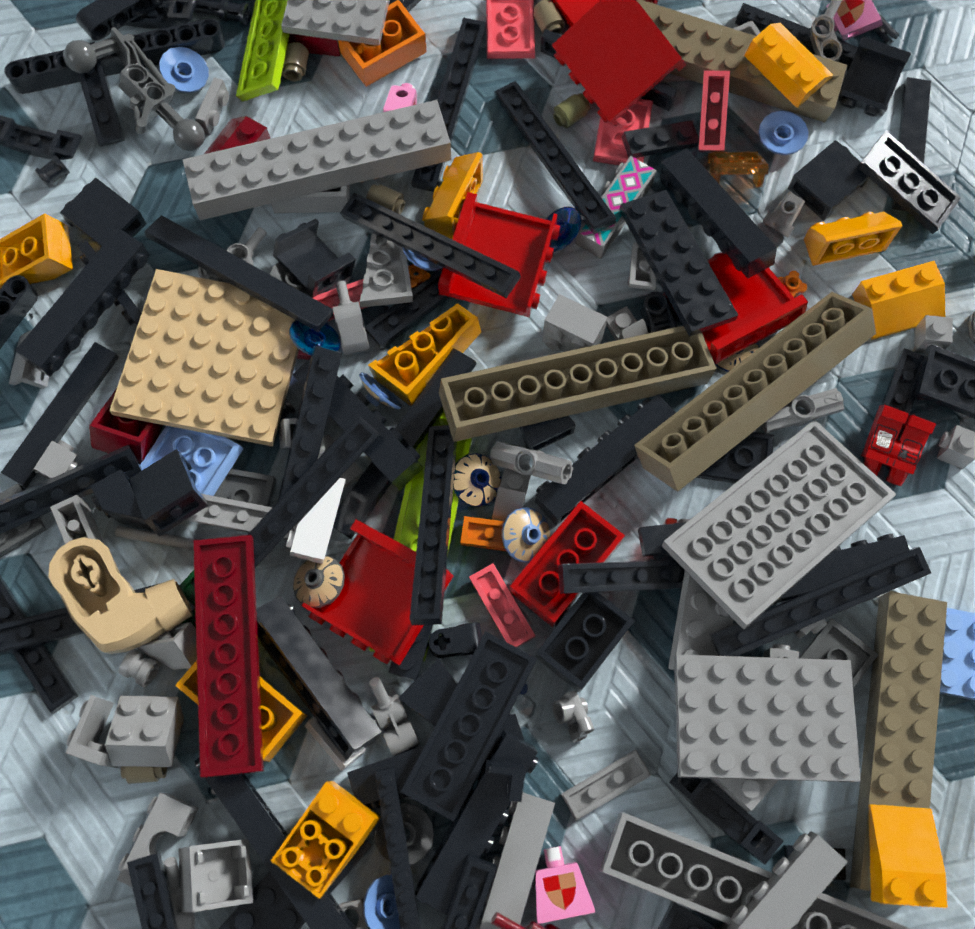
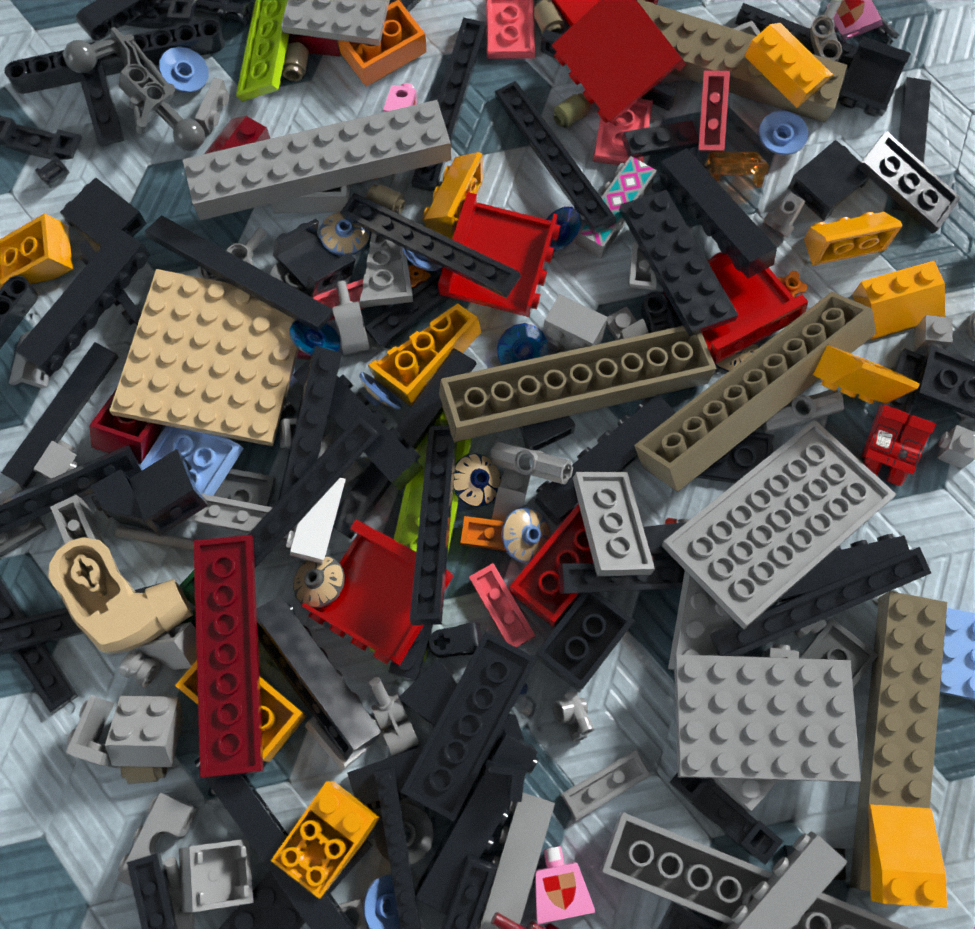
(343, 241): none -> tan dish
(517, 338): none -> clear blue dish
(613, 524): none -> light grey plate
(861, 377): none -> light orange slope

